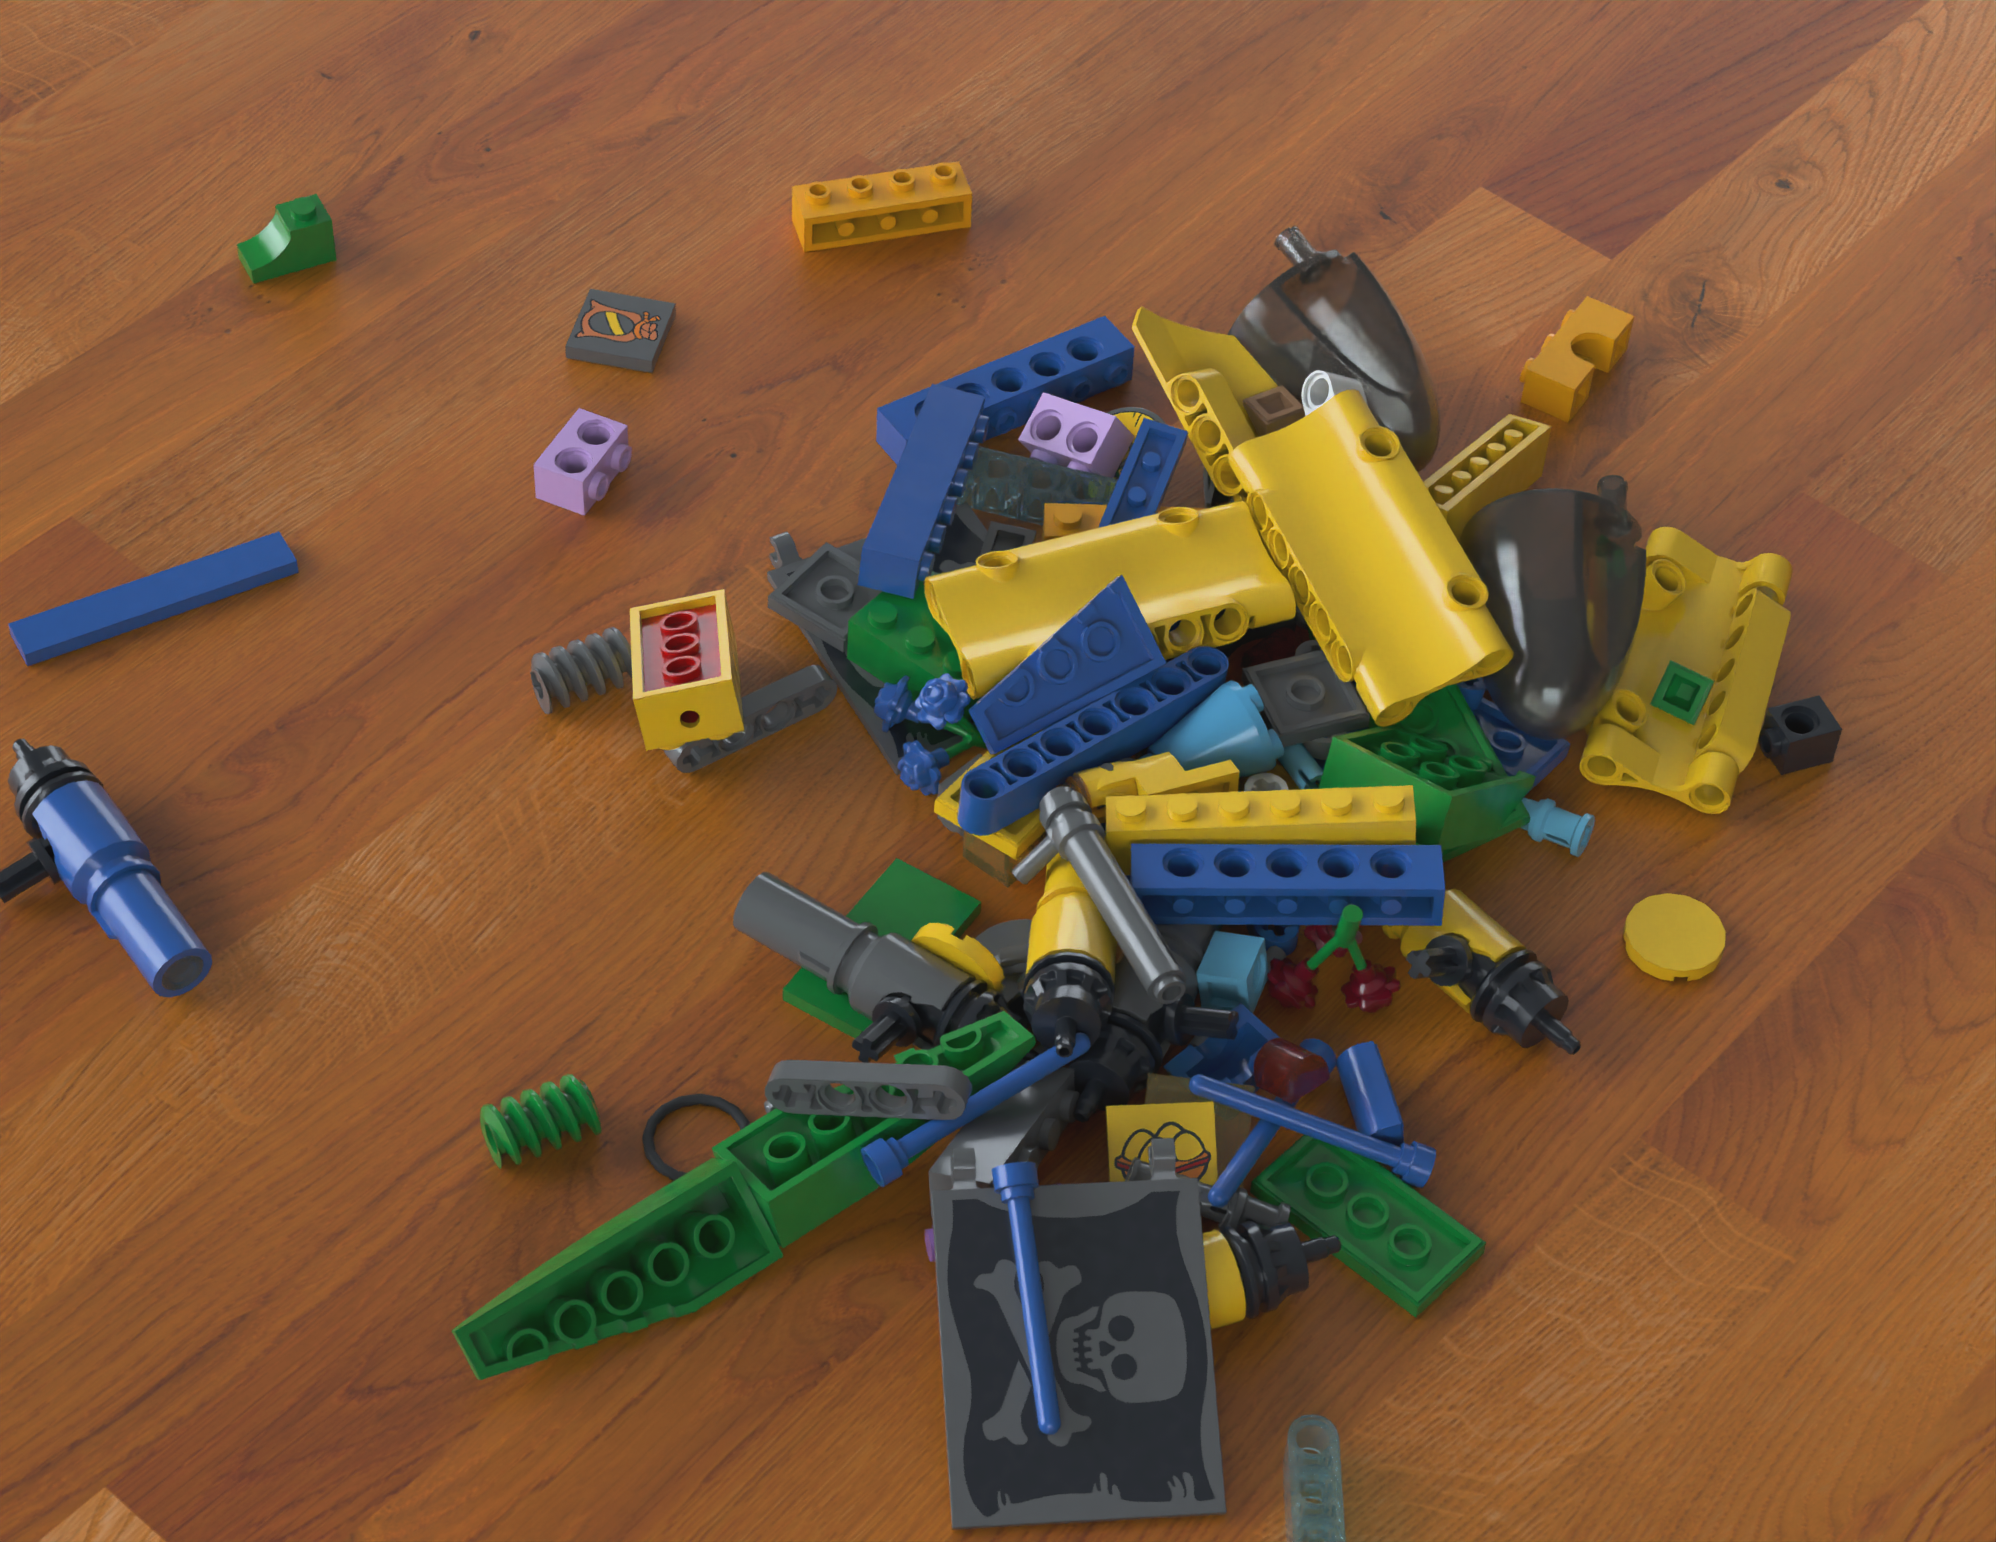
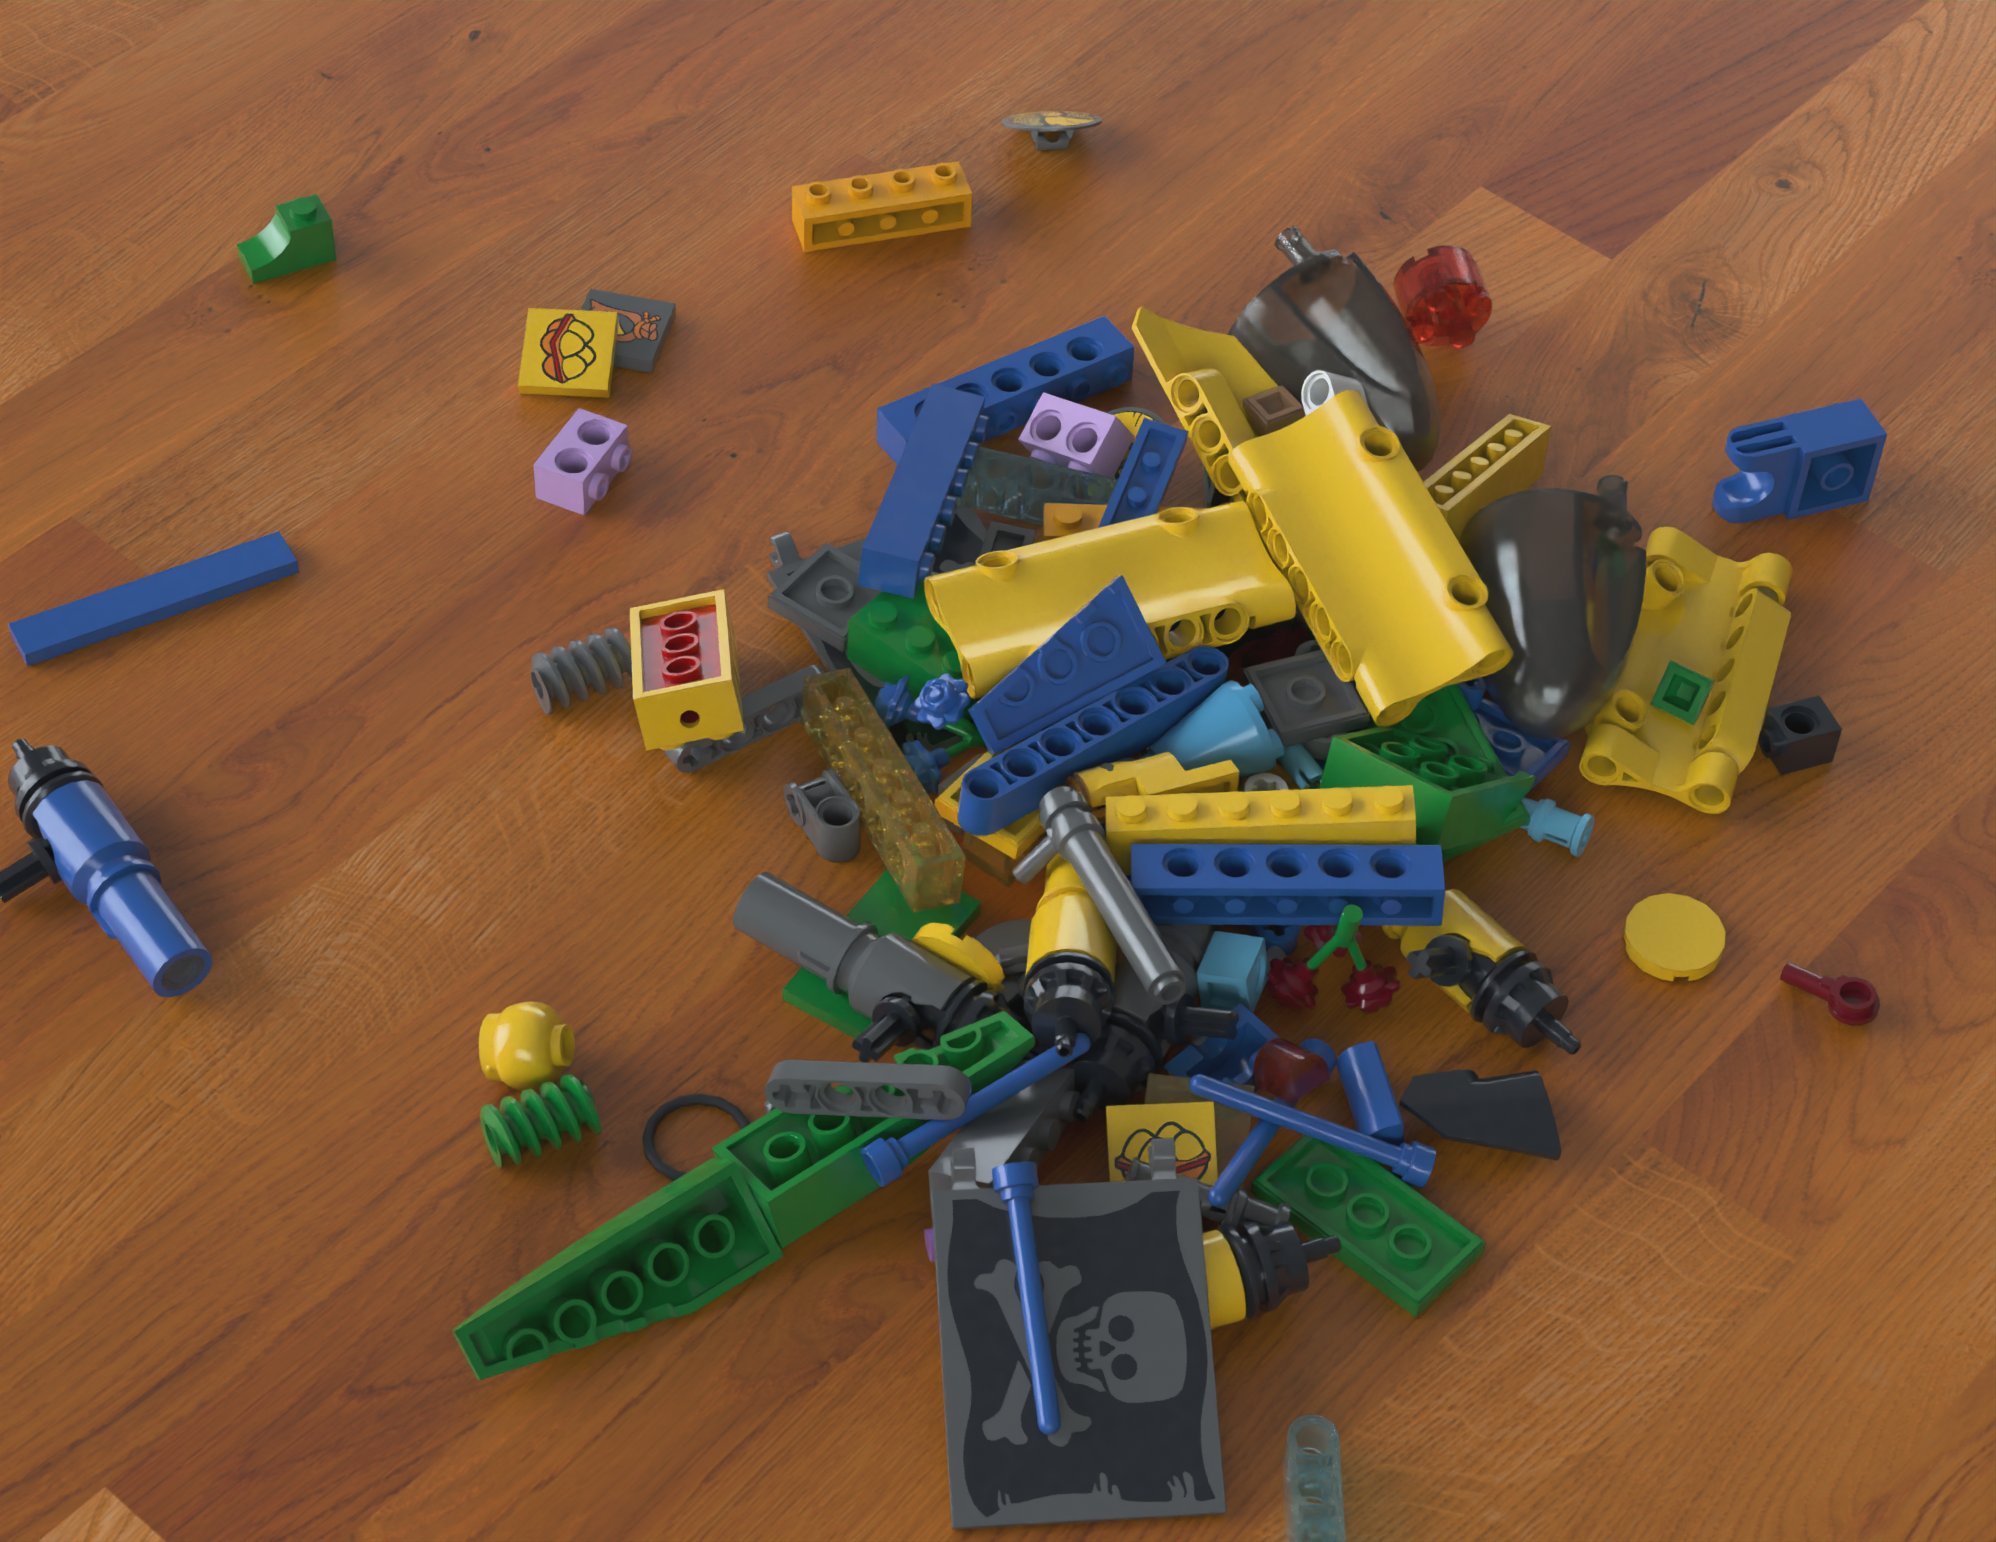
(525, 1045): none -> yellow piece
(568, 352): none -> yellow tile
(826, 815): none -> dark grey piece
(890, 797): none -> clear yellow brick
(1051, 121): none -> shield
(1443, 297): none -> clear red brick
(1491, 1112): none -> black panel
(1563, 371): light orange arch -> none
(1801, 463): none -> blue brick
(1848, 999): none -> dark red plate

